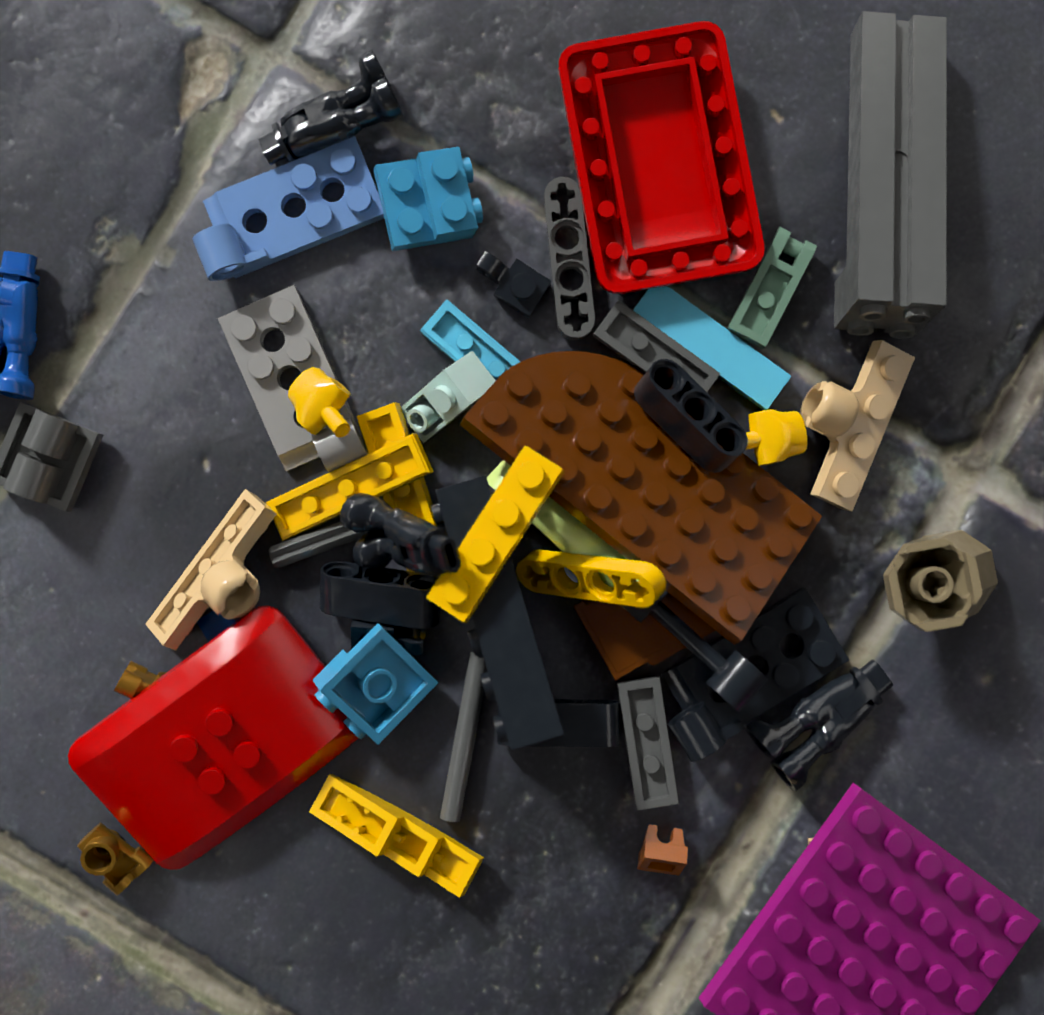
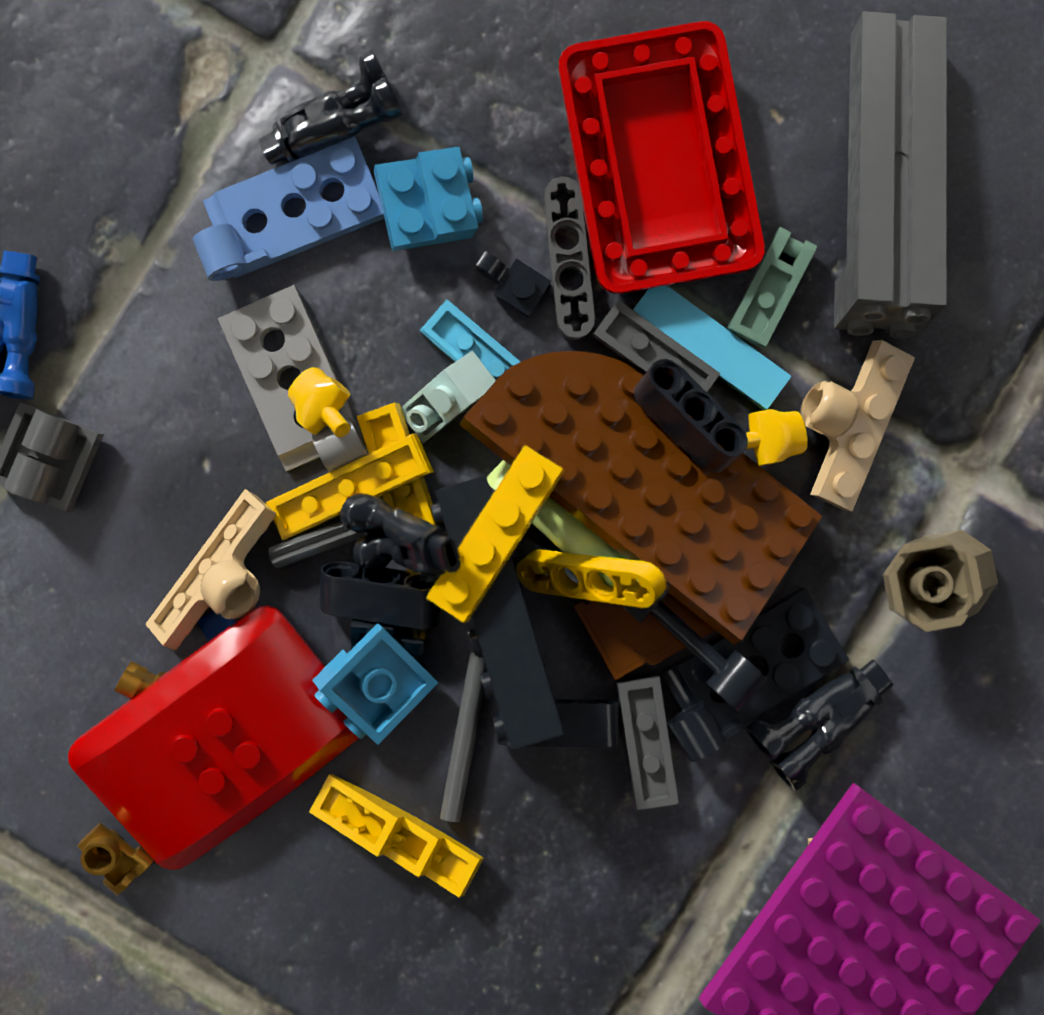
(663, 857): dark orange tile -> none

